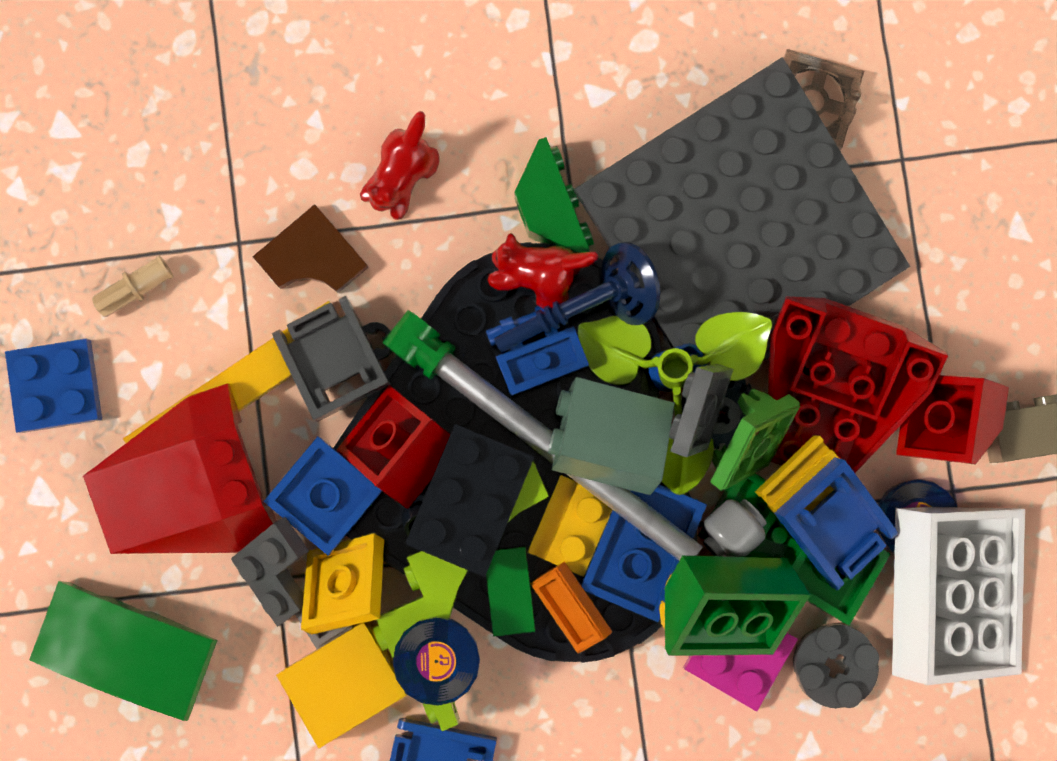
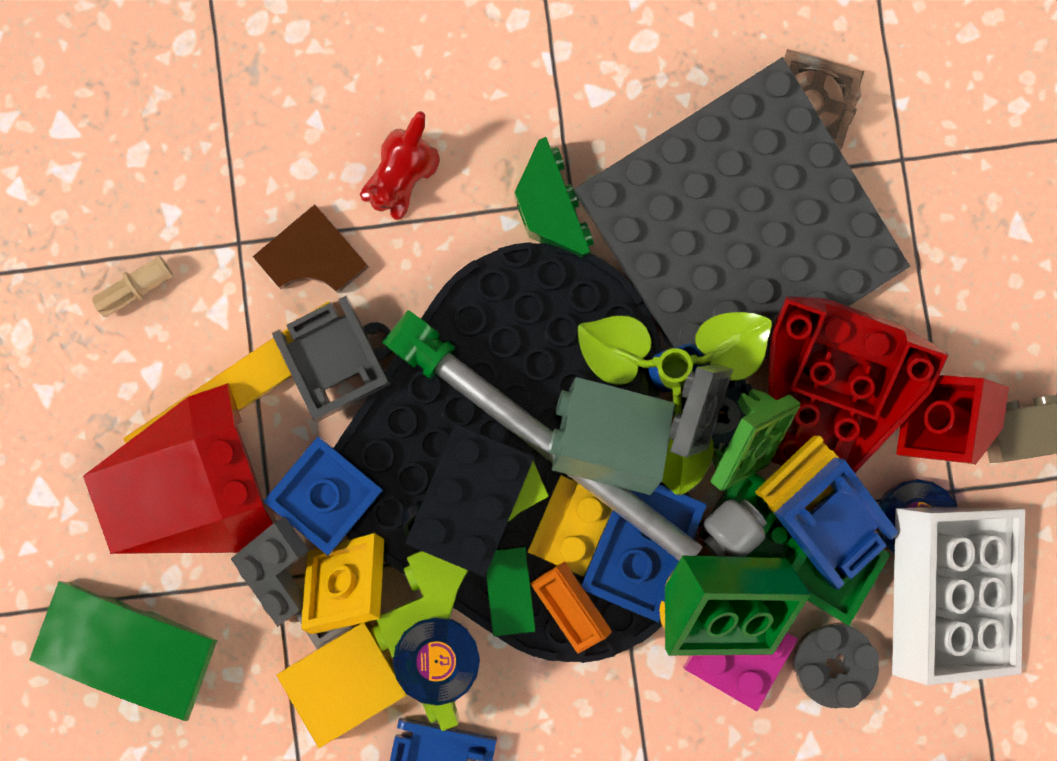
(53, 385): blue plate -> none
(396, 447): red slope -> none
(538, 361): blue plate -> none
(541, 269): red animal -> none
(613, 290): dark blue dish -> none

